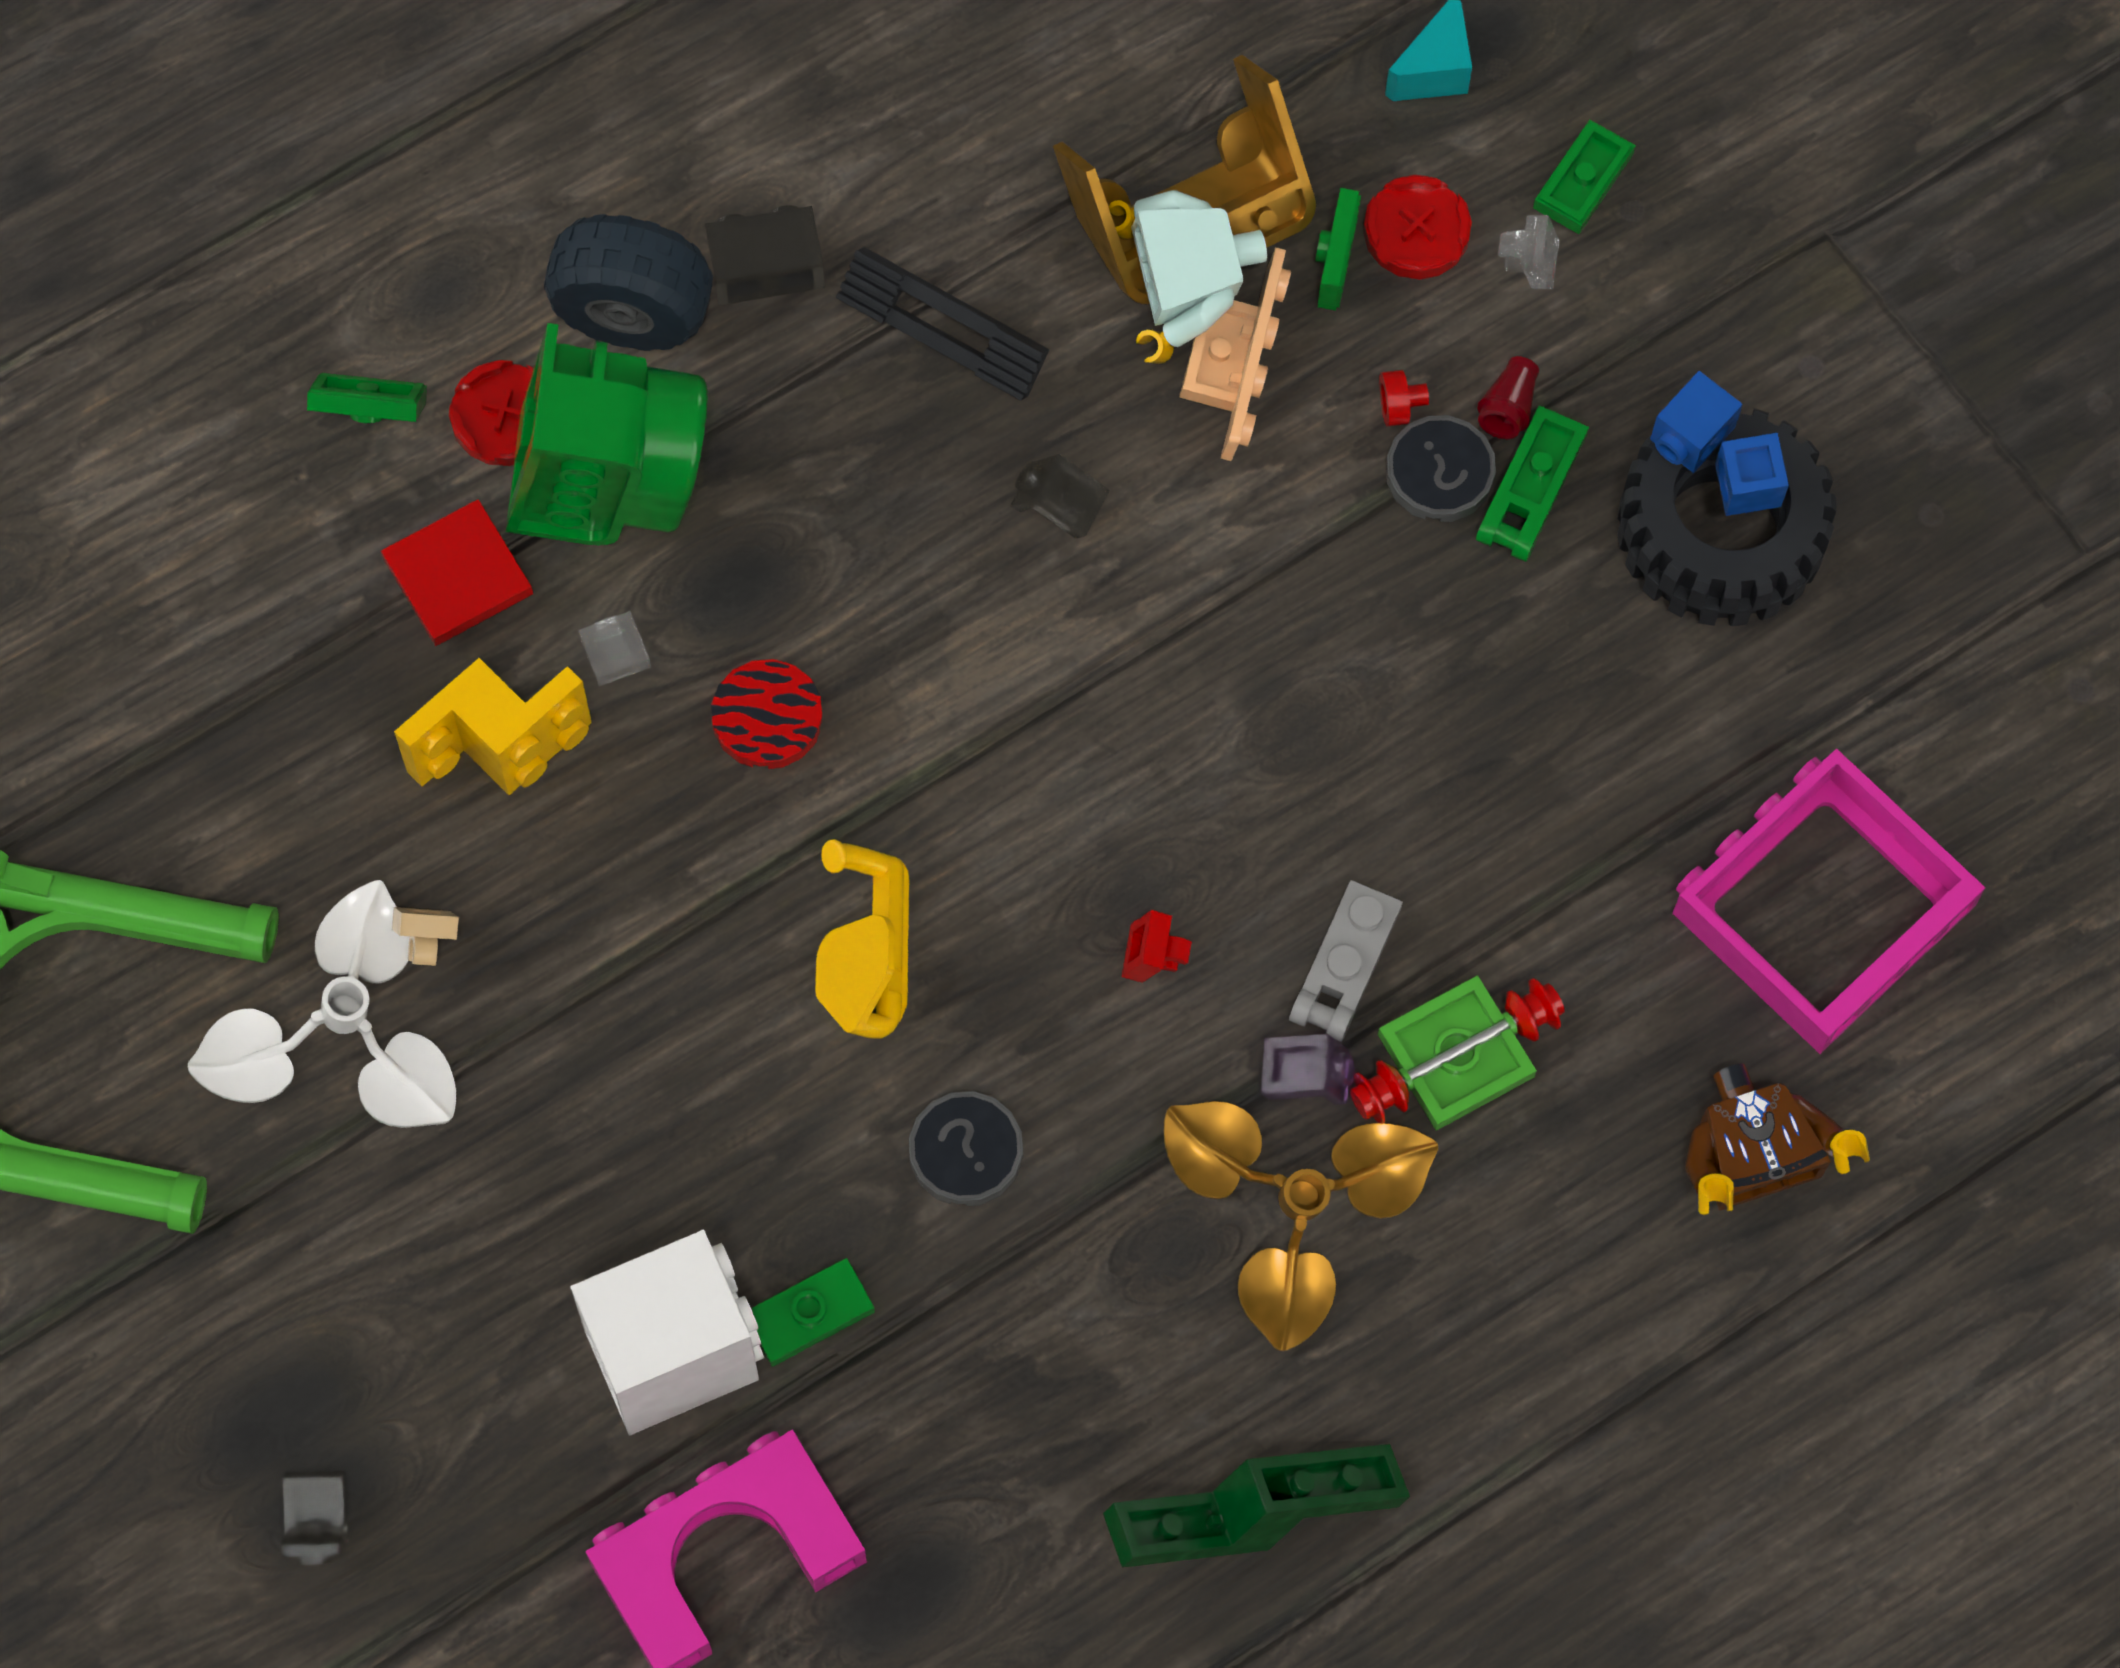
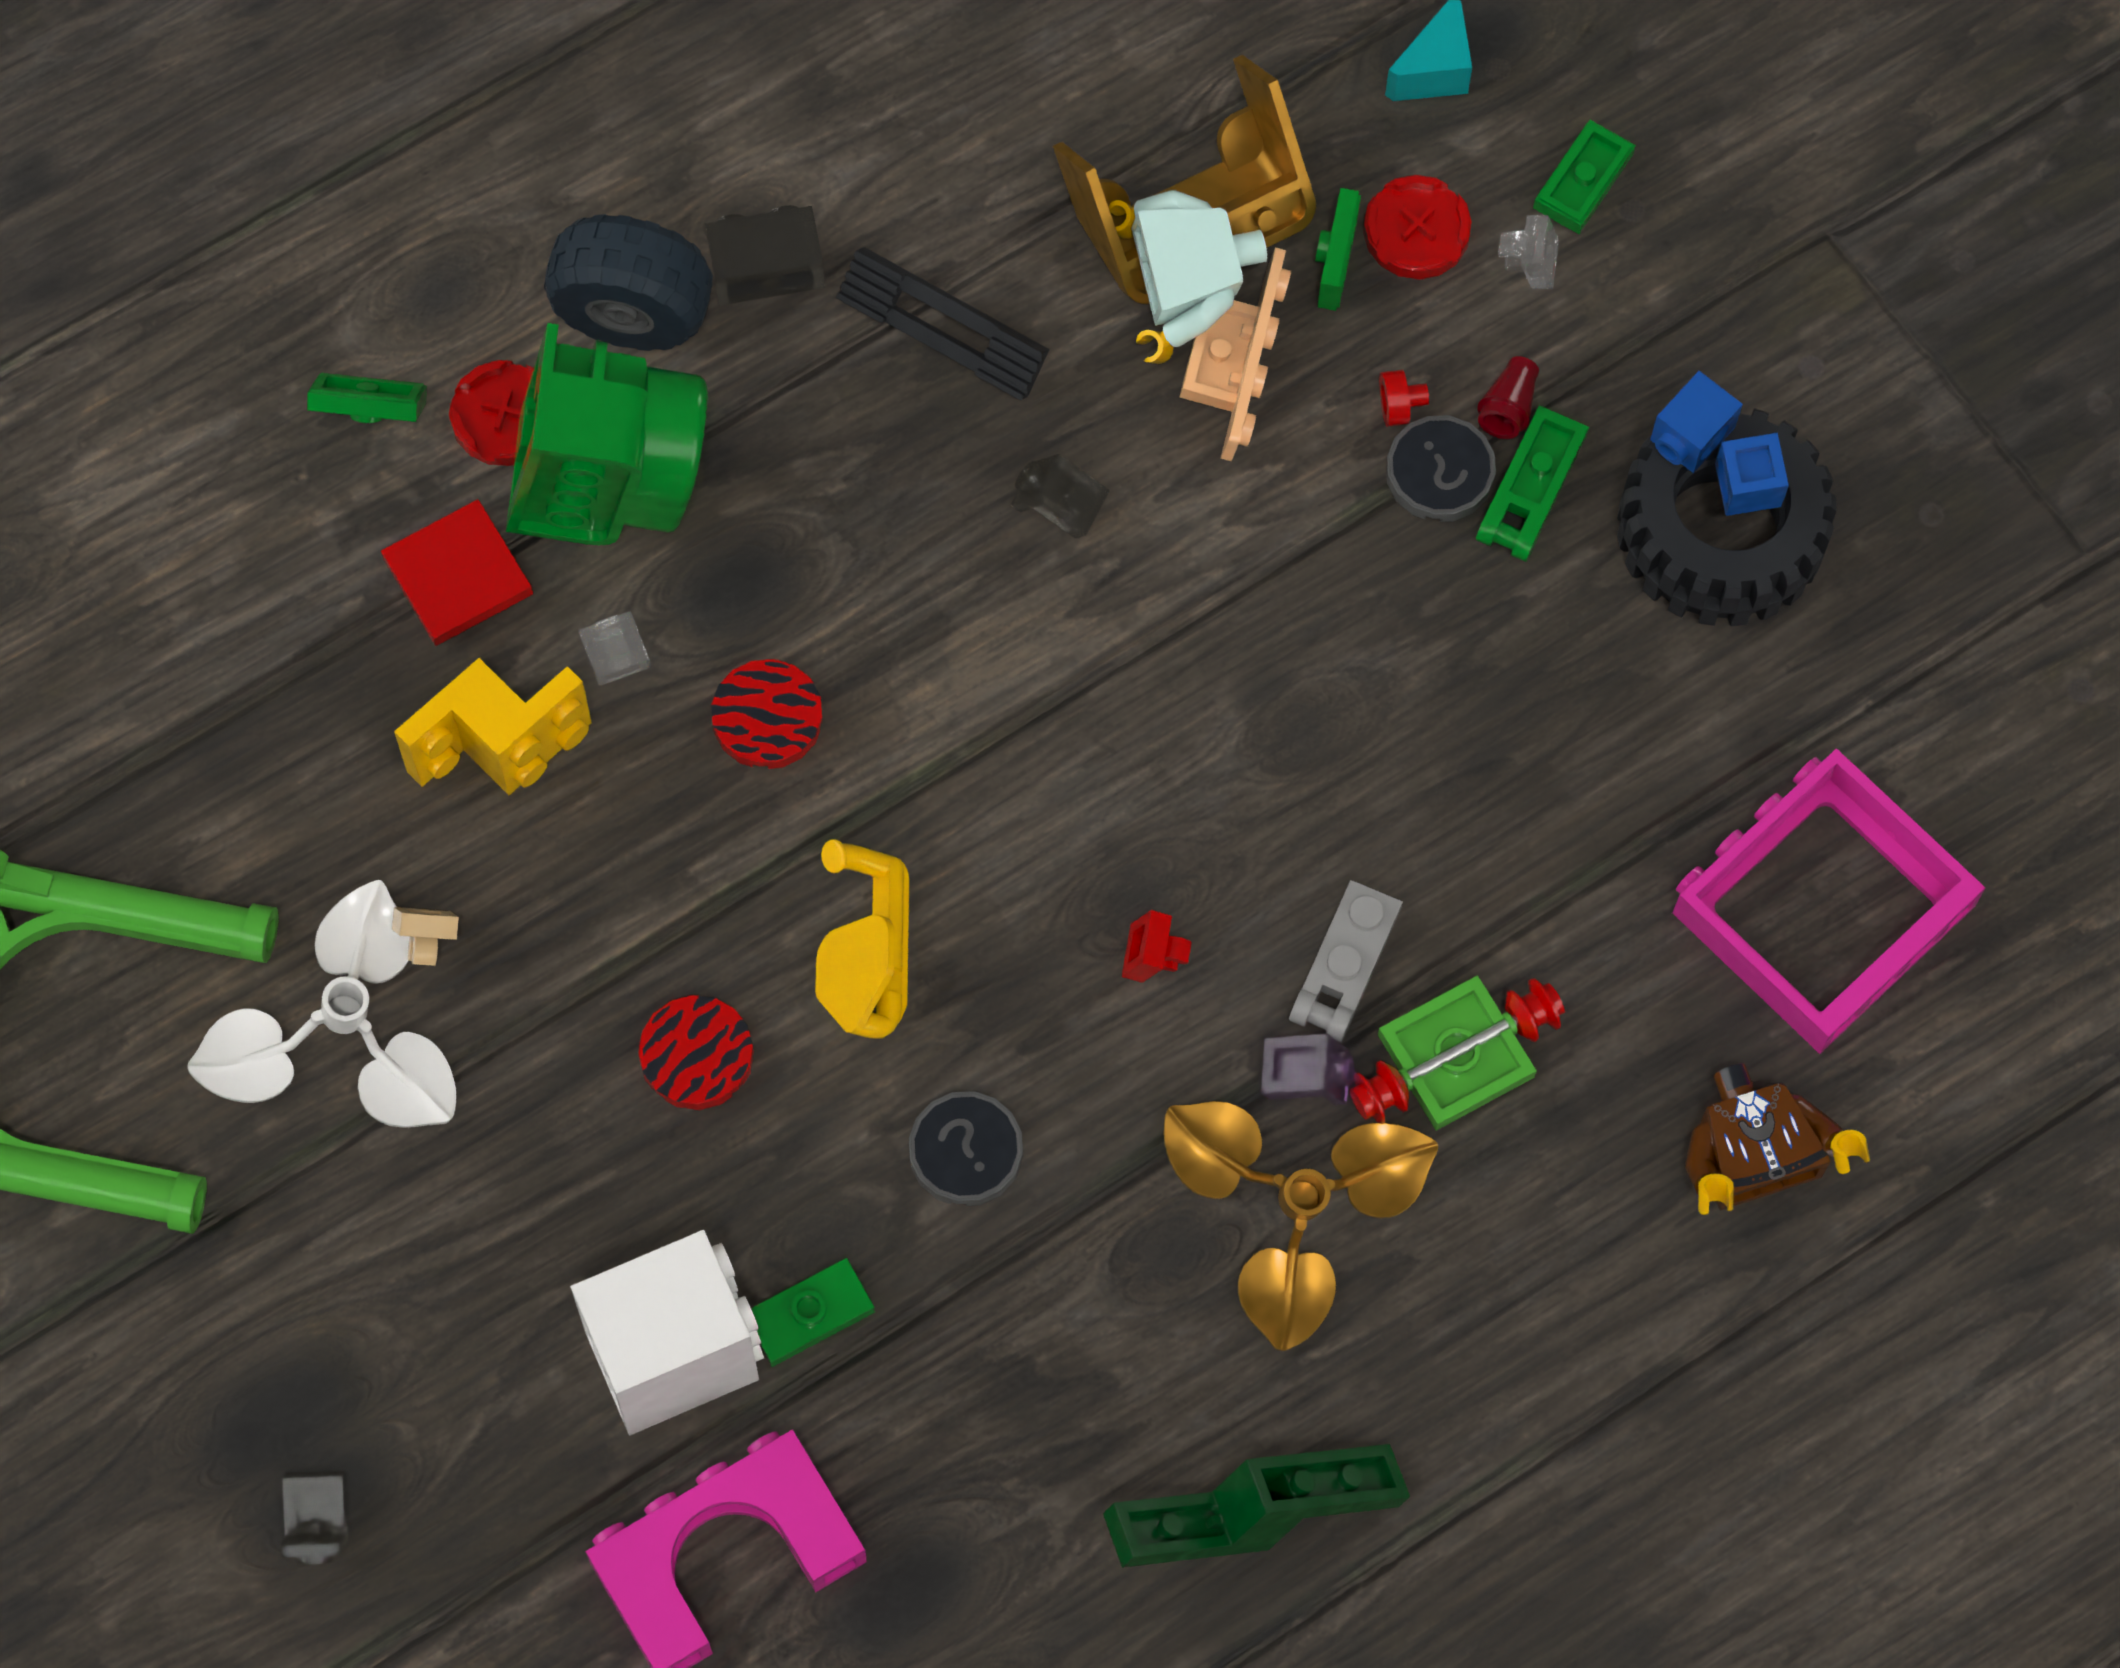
(696, 1052): none -> red tile

